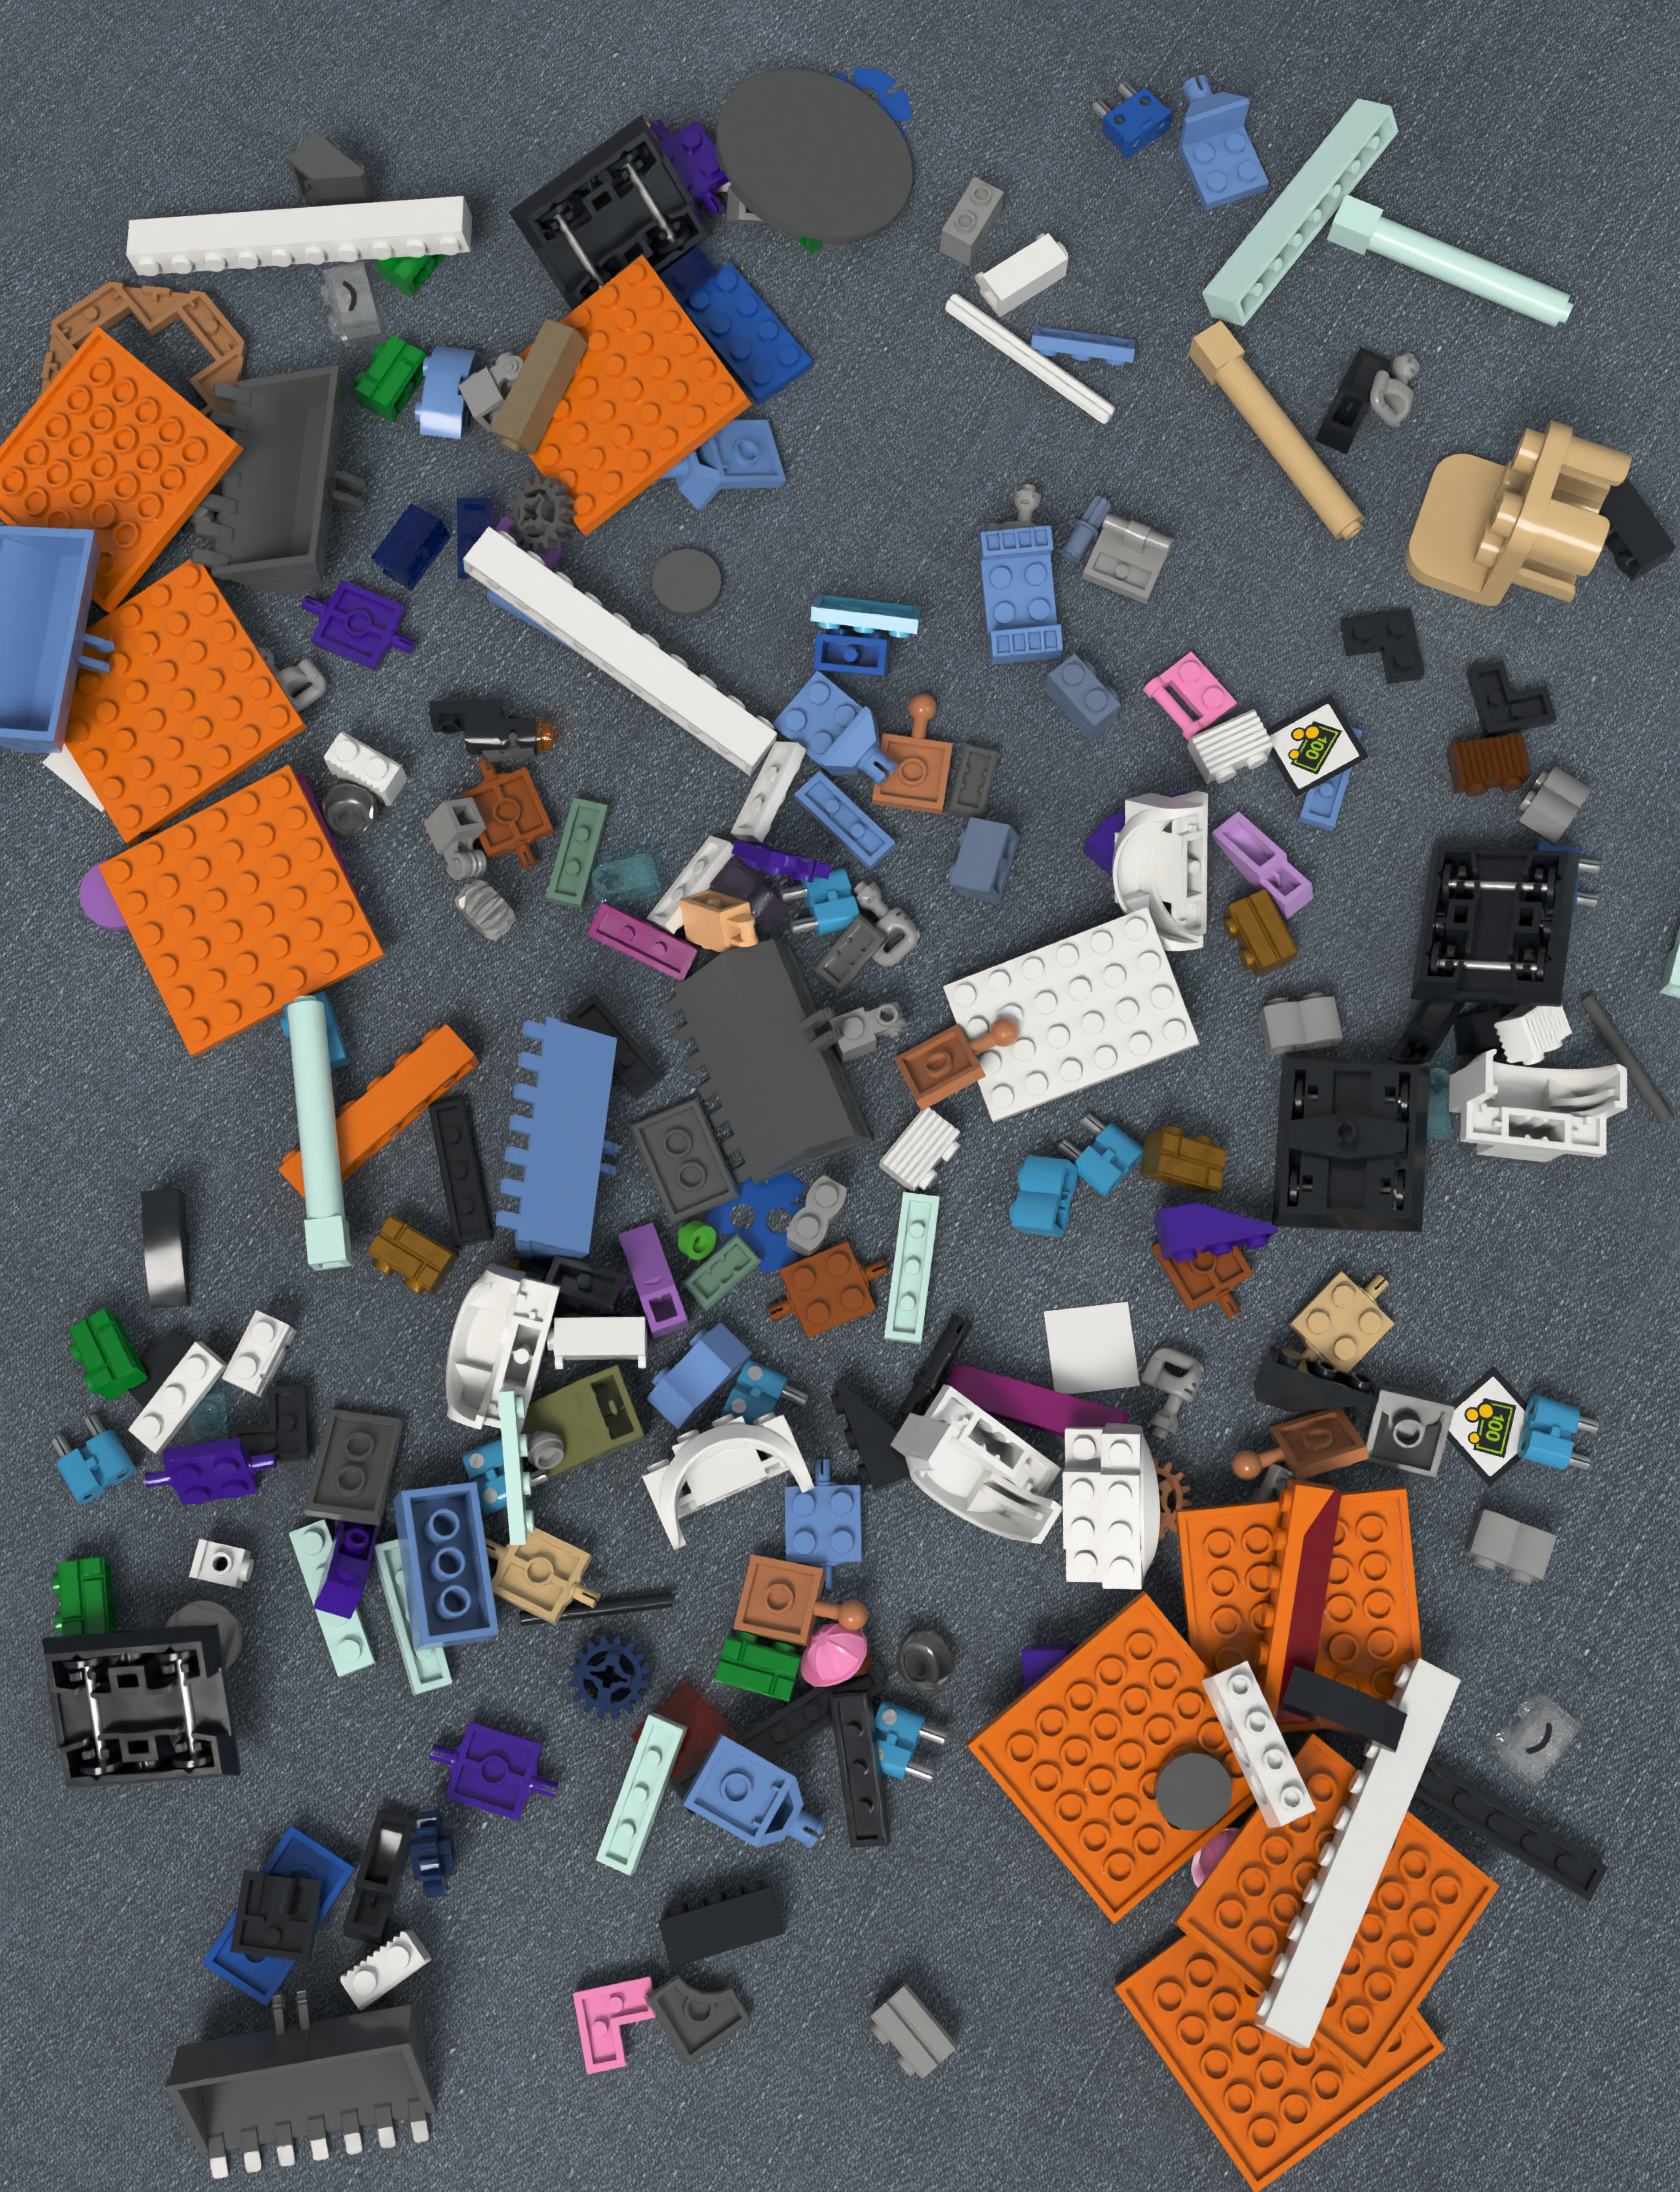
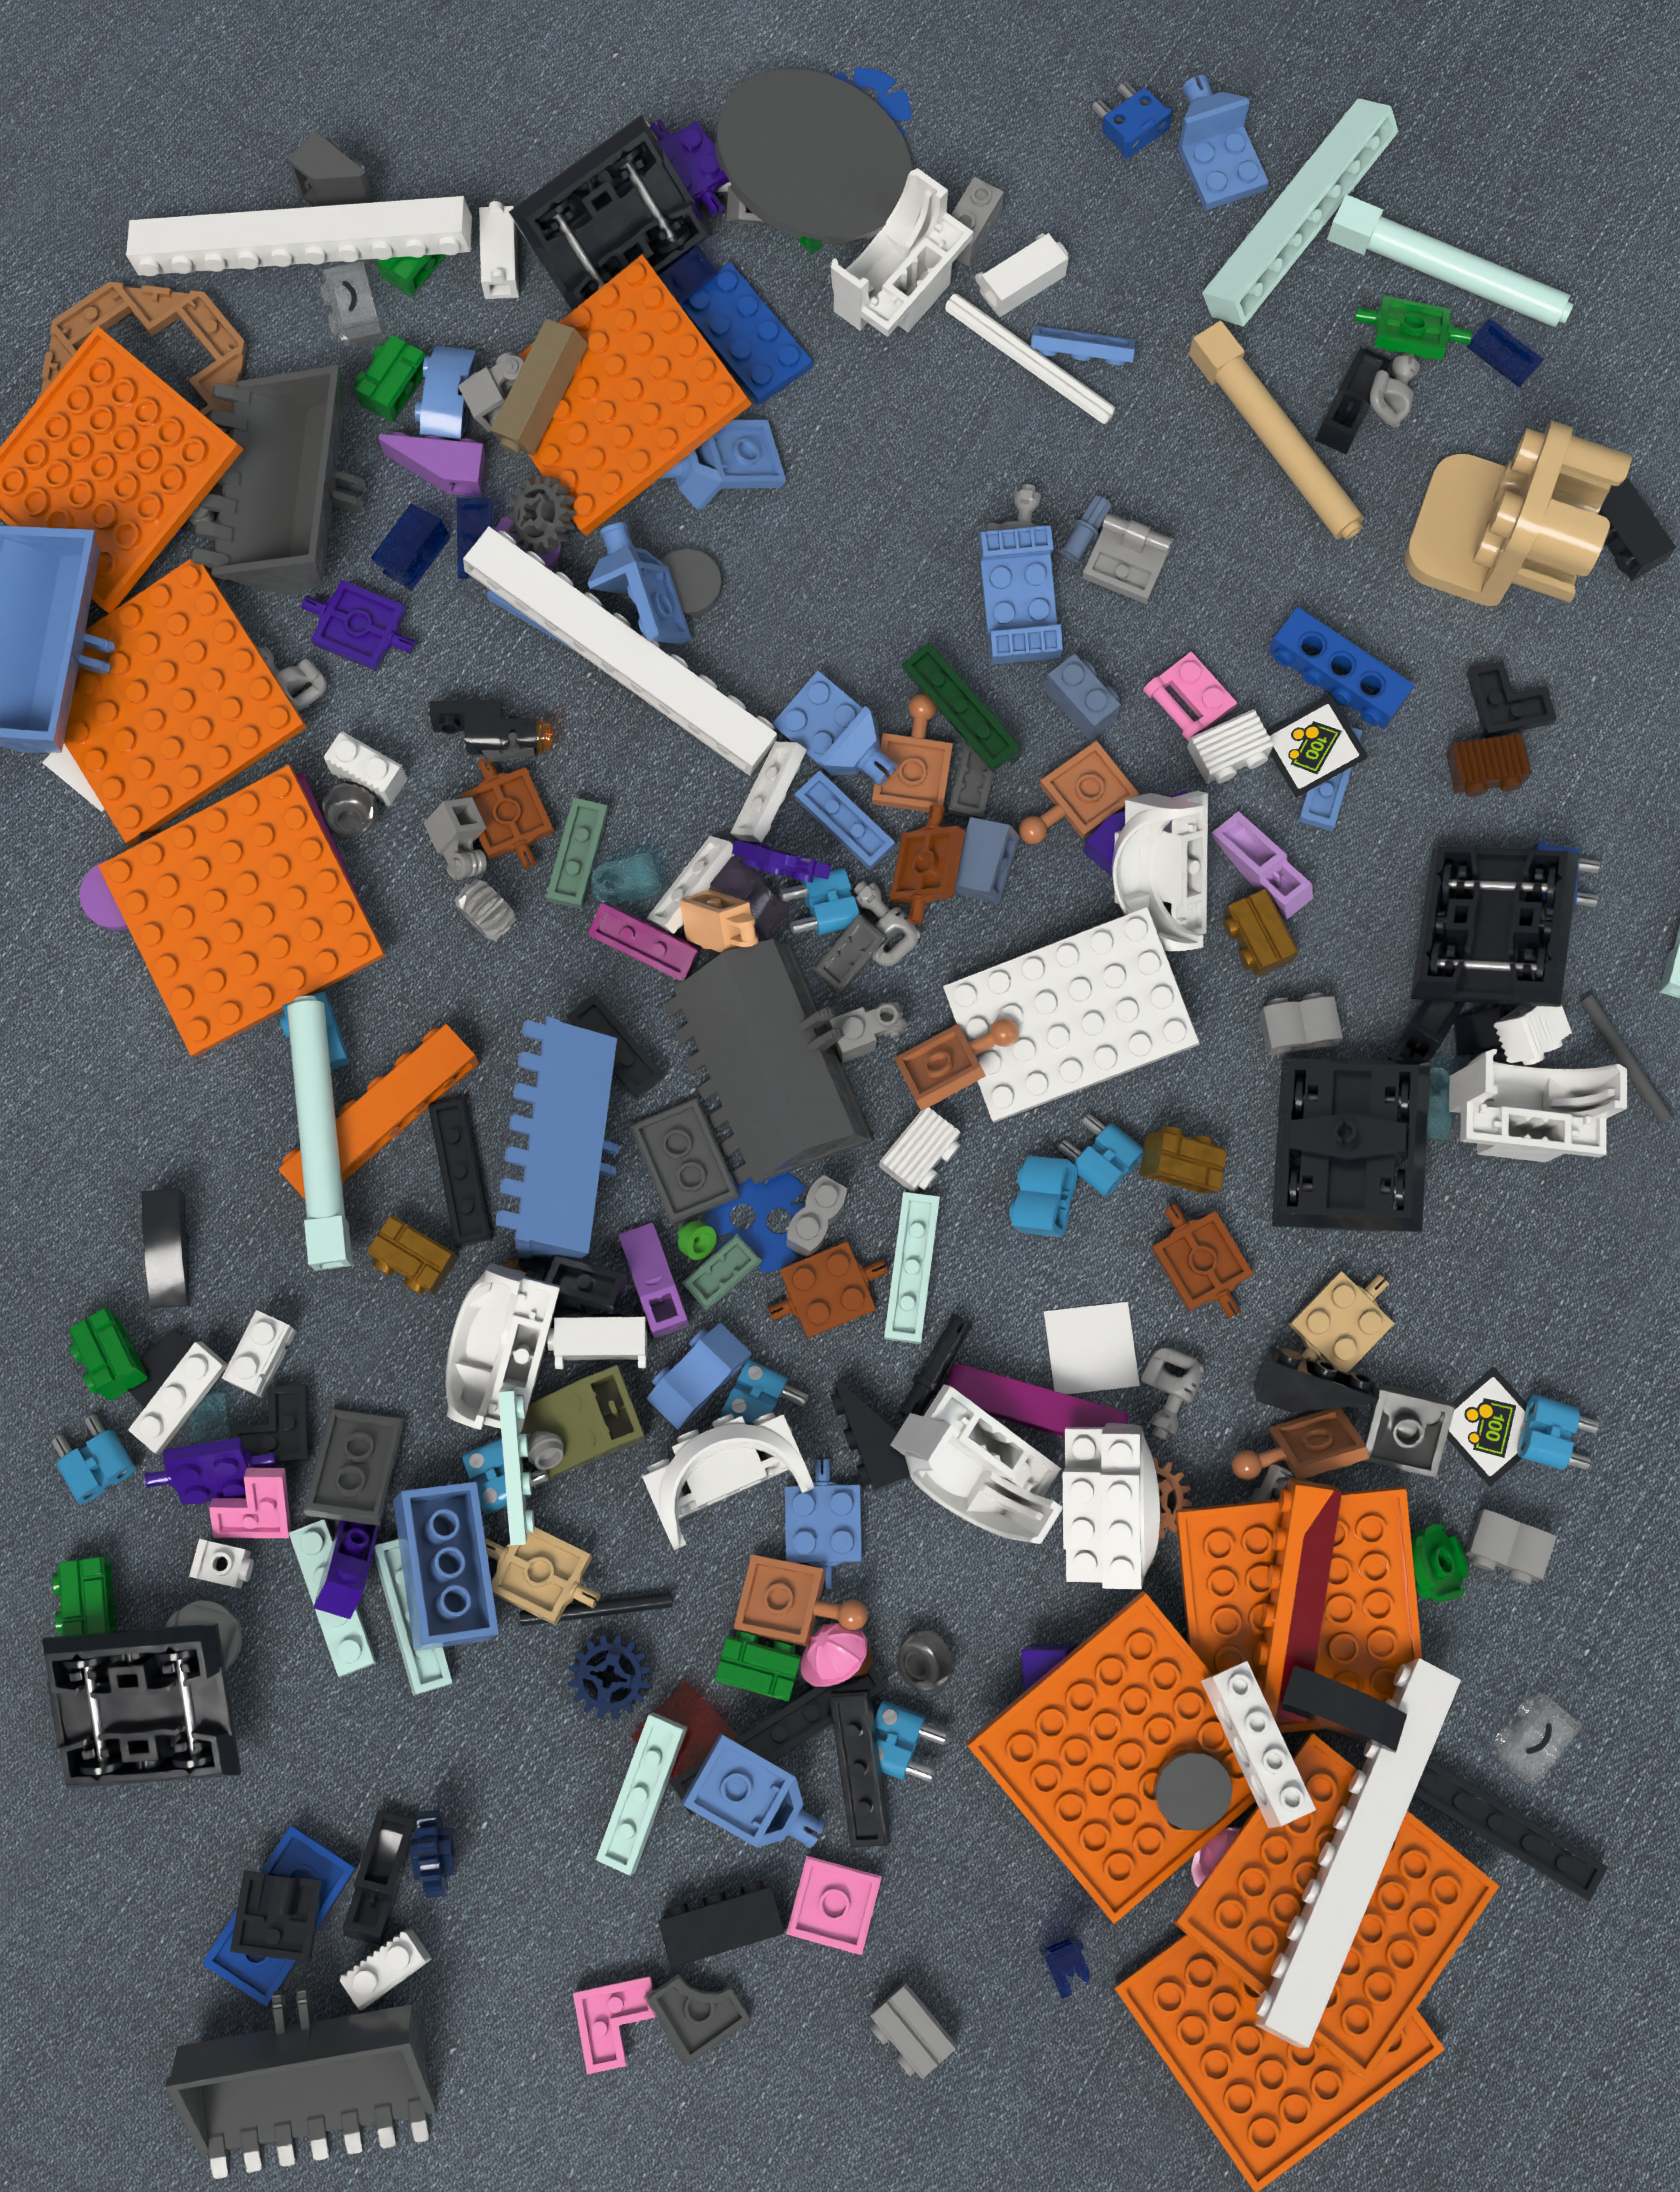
(260, 1514): none -> bright pink plate
(447, 464): none -> medium lavender slope
(494, 1771): dark purple plate -> none
(498, 252): none -> white brick
(646, 582): none -> medium blue plate
(834, 1905): none -> bright pink plate
(852, 655): blue brick -> none
(865, 615): medium azure plate -> none
(904, 263): none -> white piece
(927, 864): none -> dark orange plate
(961, 708): none -> dark green fence
(1060, 1960): none -> clear blue hinge
(1083, 792): none -> nougat plate
(1199, 1229): dark purple slope -> none
(1335, 650): none -> blue brick
(1392, 636): black plate -> none
(1412, 327): none -> green plate
(1438, 1564): none -> green plate
(1505, 353): none -> clear blue plate
(1554, 803): light grey brick -> none

